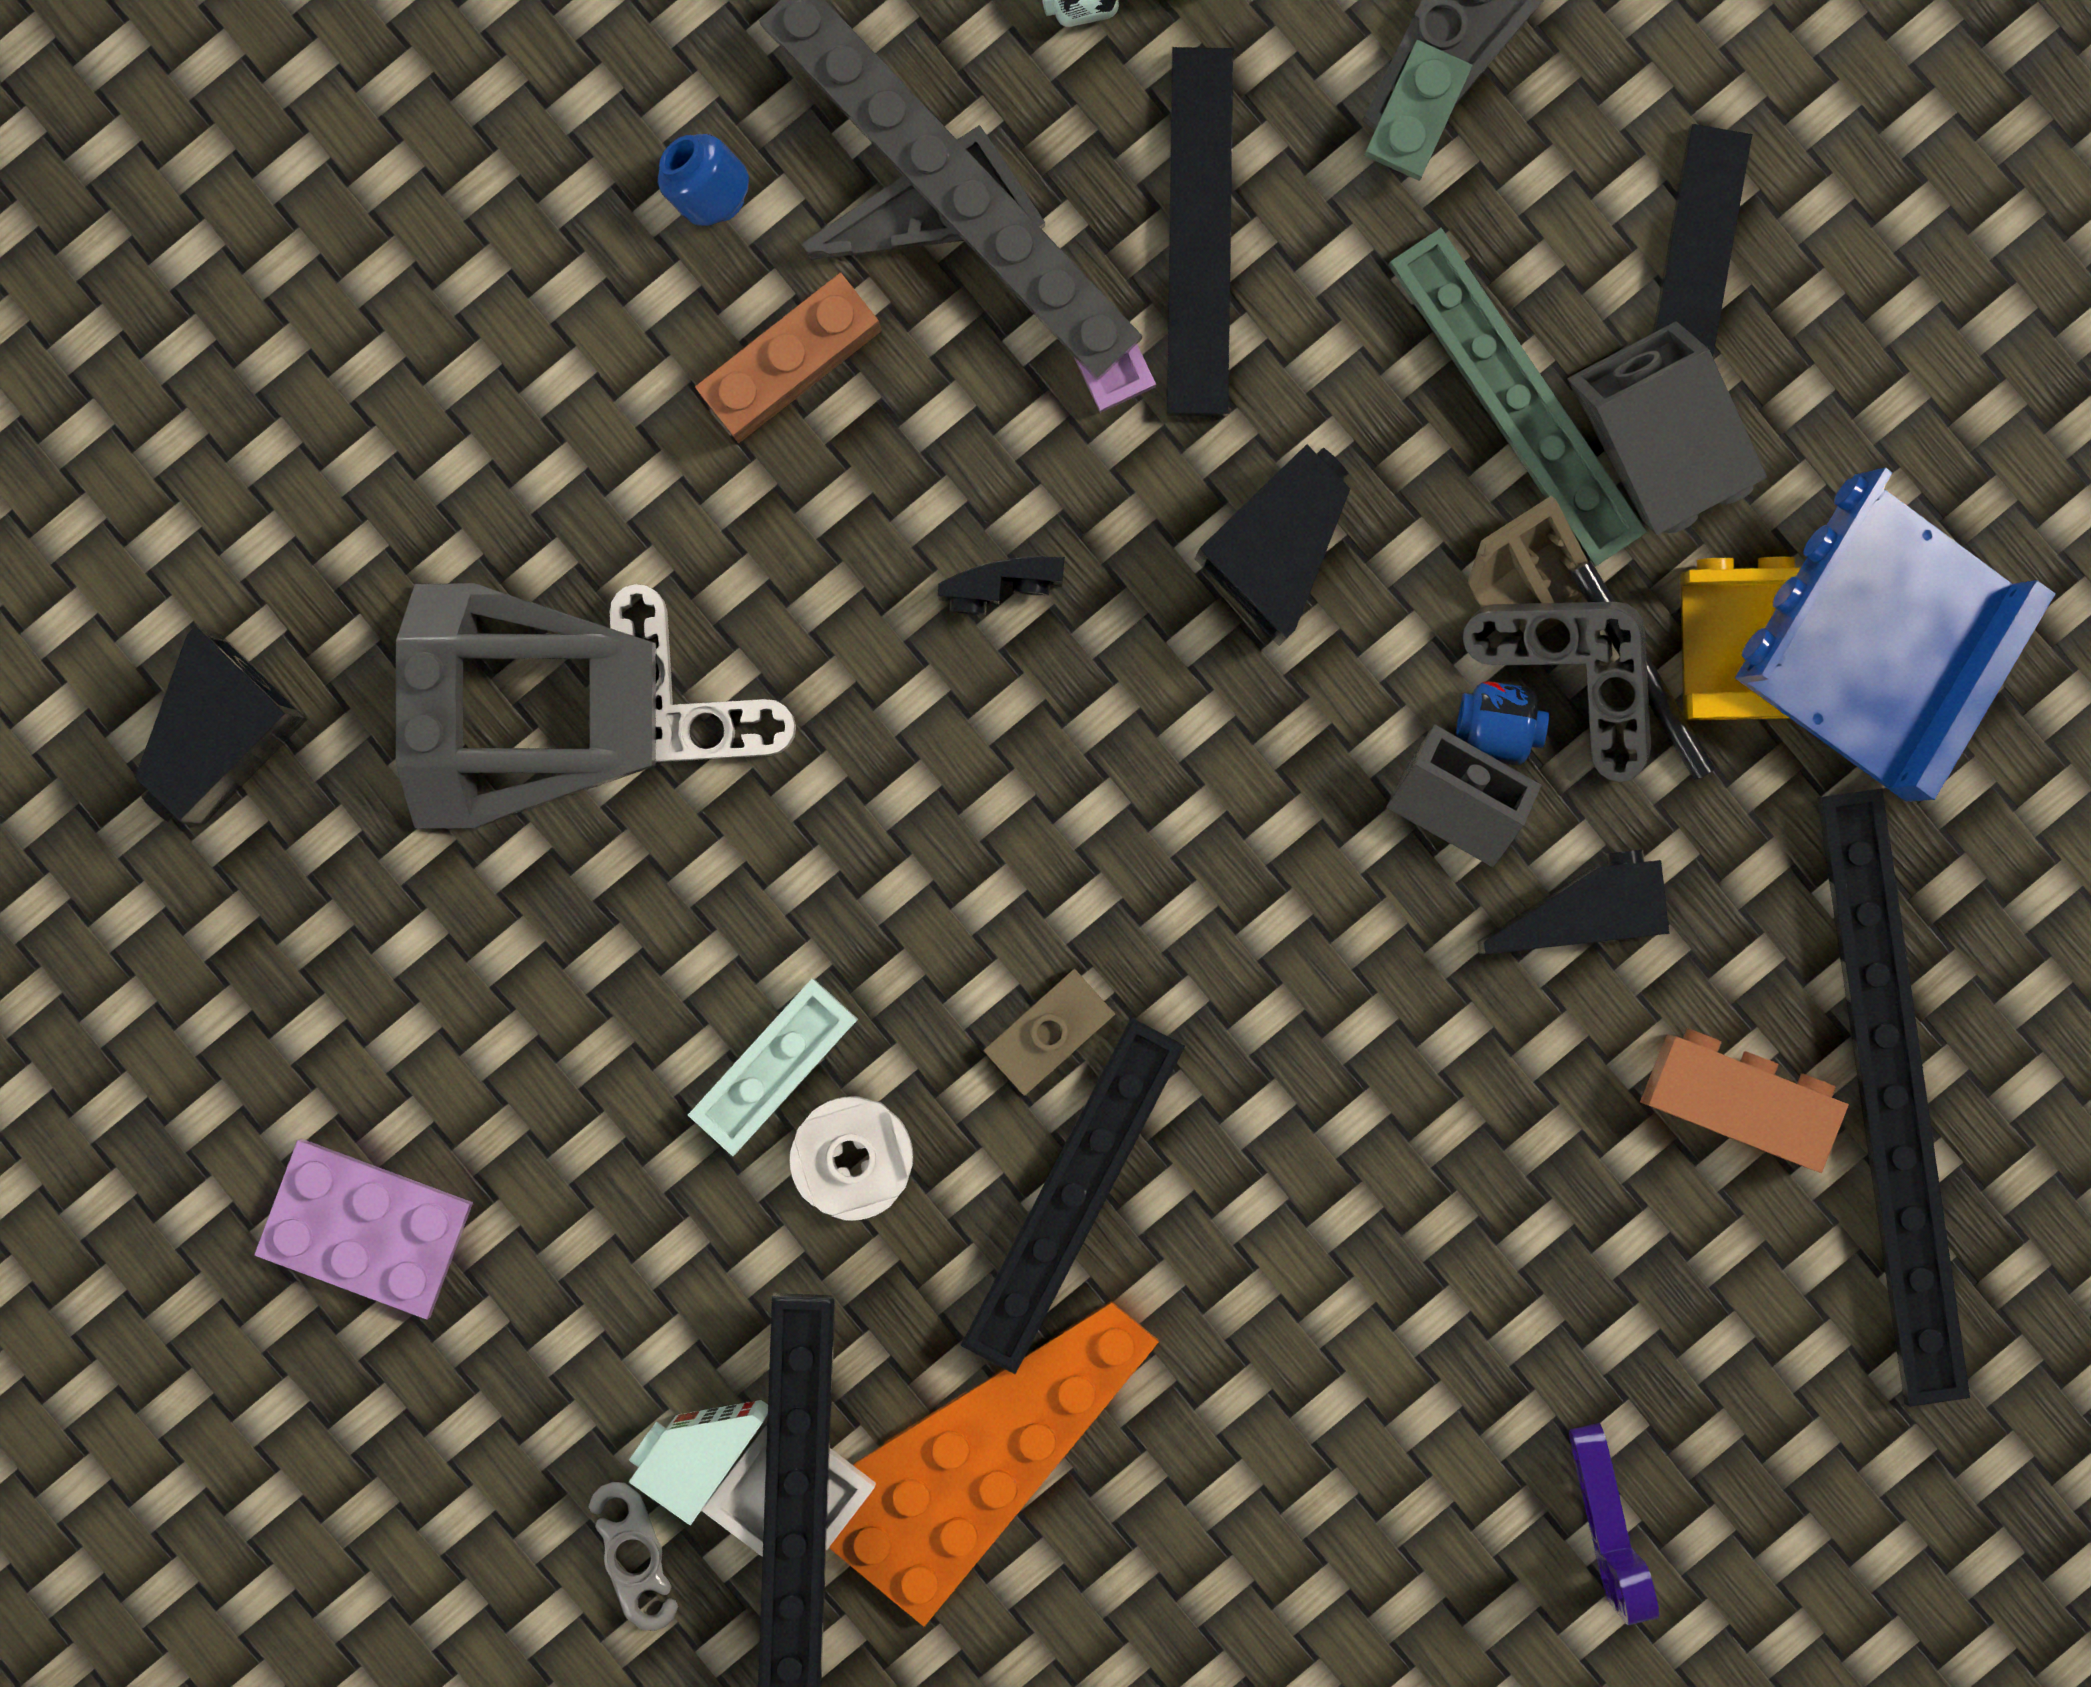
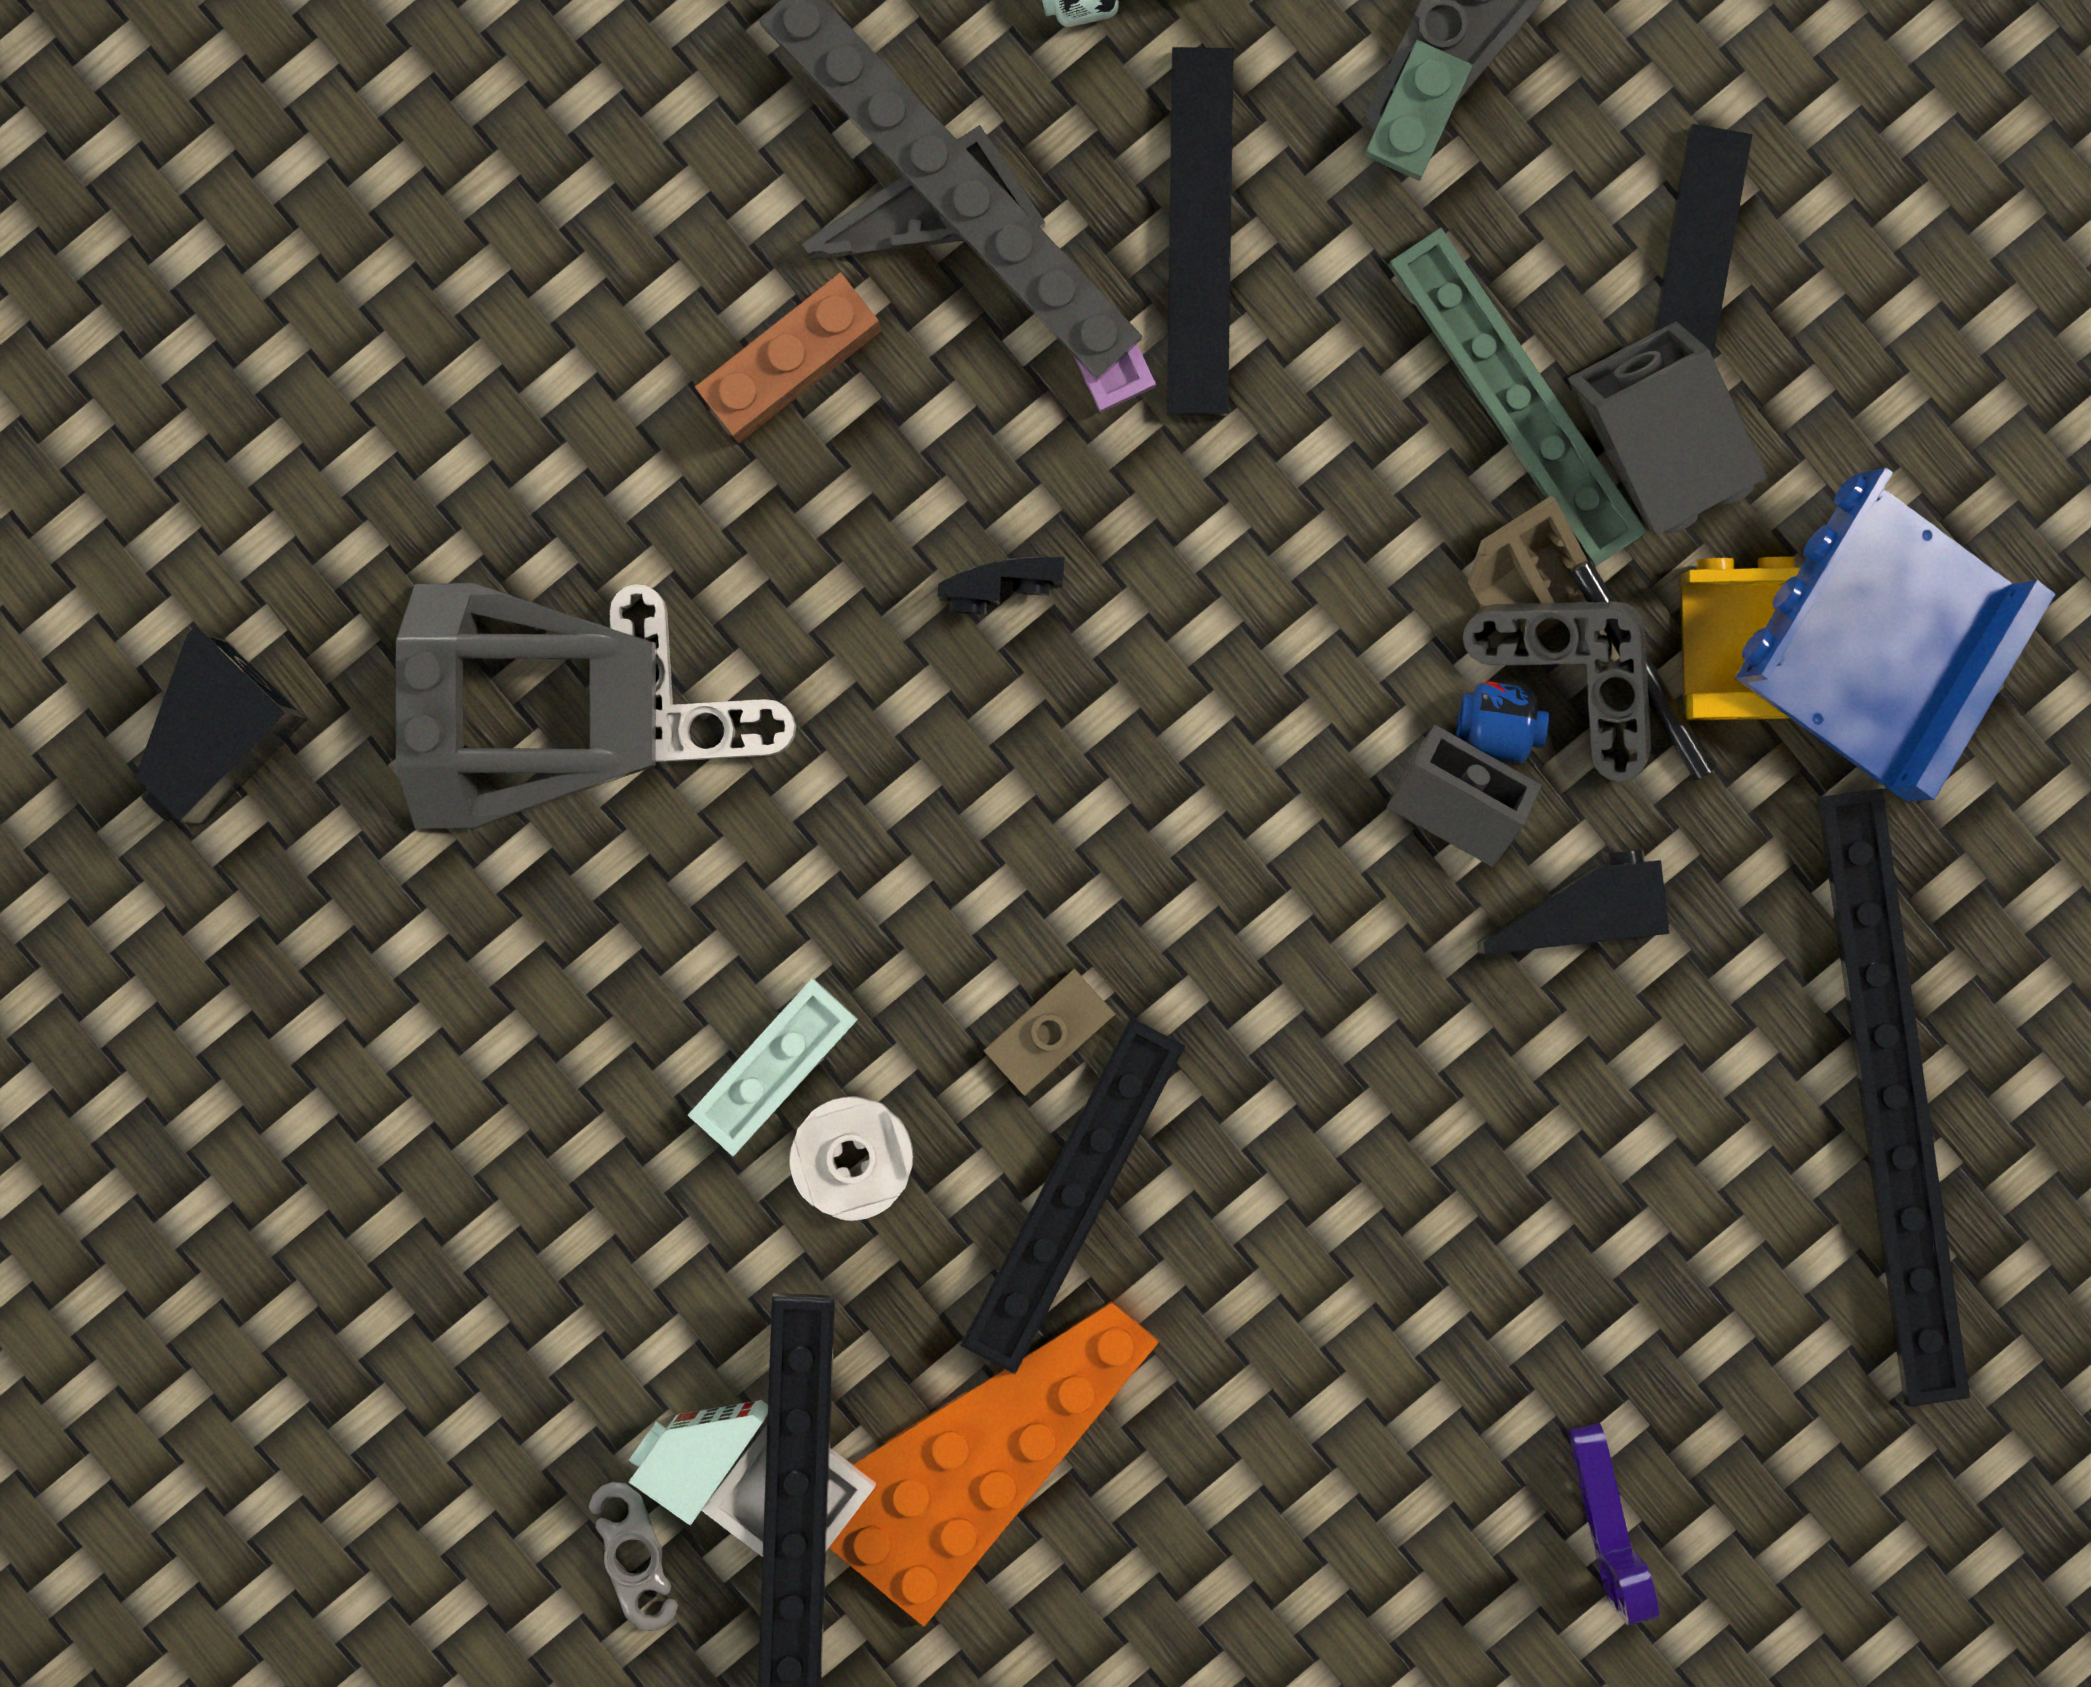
(363, 1228): lavender plate -> none
(702, 179): blue head -> none
(1278, 541): black slope -> none
(1745, 1099): nougat brick -> none

